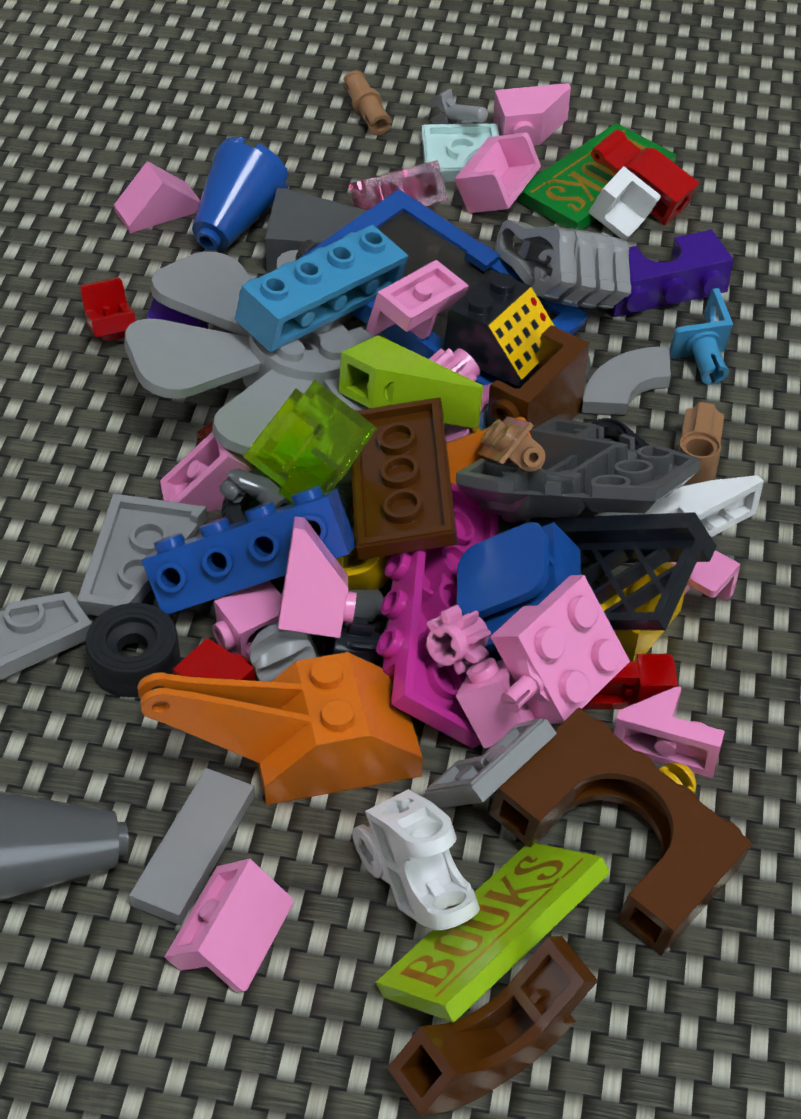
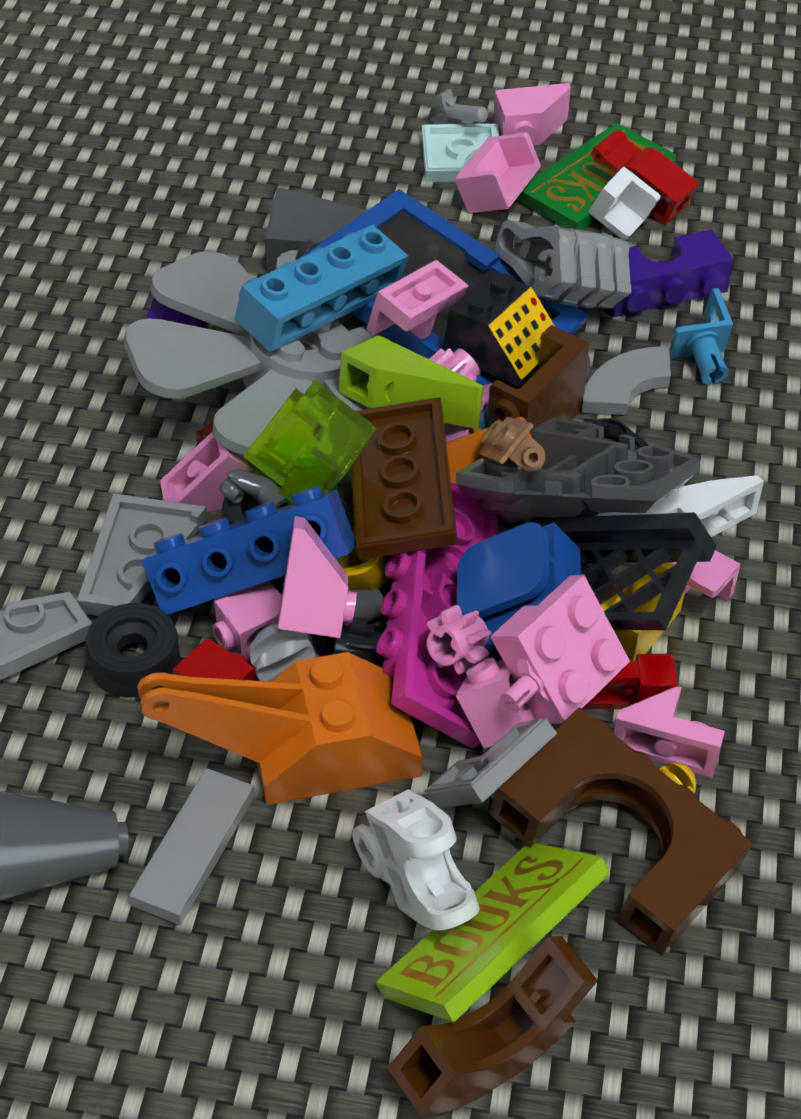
(106, 308): red bracket -> none
(154, 199): bright pink slope -> none
(232, 924): bright pink panel -> none
(237, 192): blue cone -> none
(367, 102): medium nougat pin -> none
(419, 181): clear pink brick -> none
(702, 439): medium nougat piece -> none

